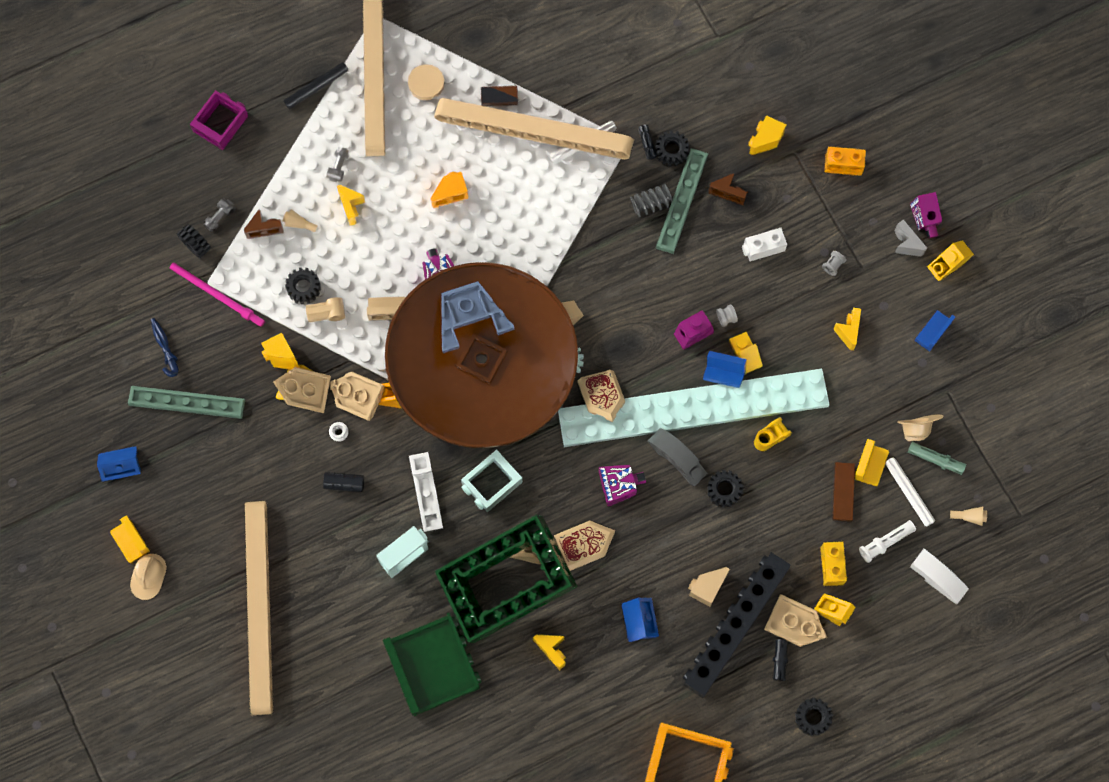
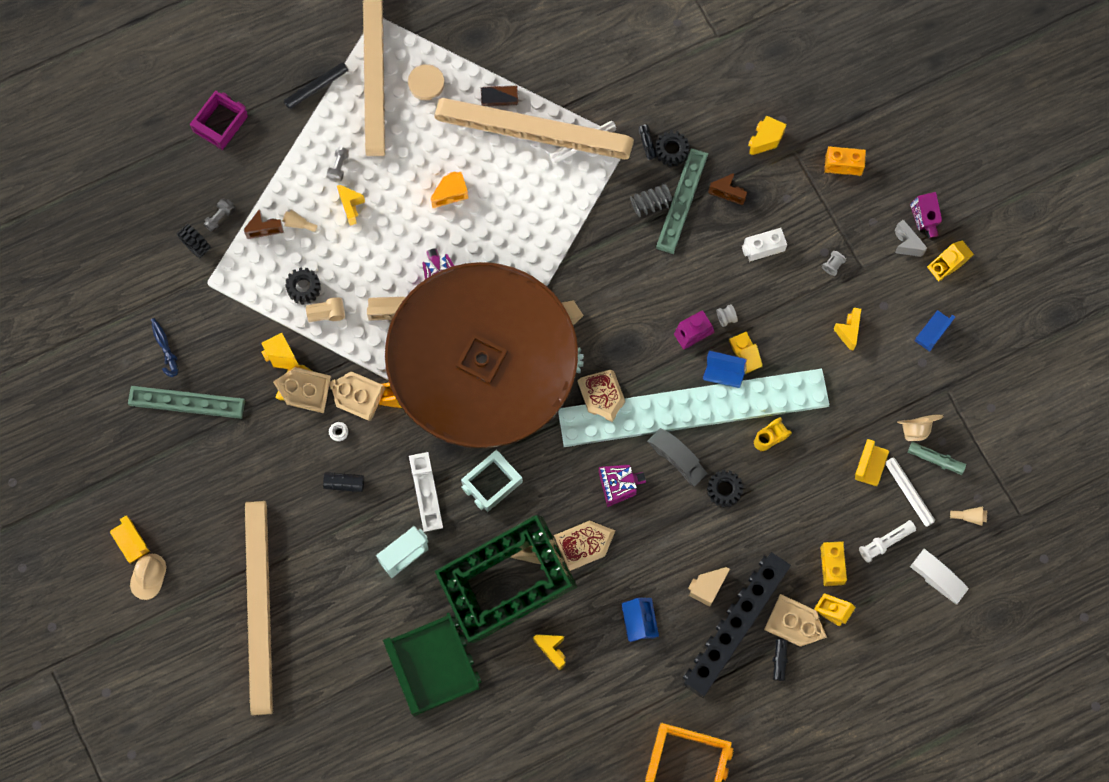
(118, 464): blue panel -> none
(246, 313): dark pink bar -> none
(467, 306): sand blue wing -> none
(816, 704): black tyre -> none
(843, 491): reddish brown tile -> none

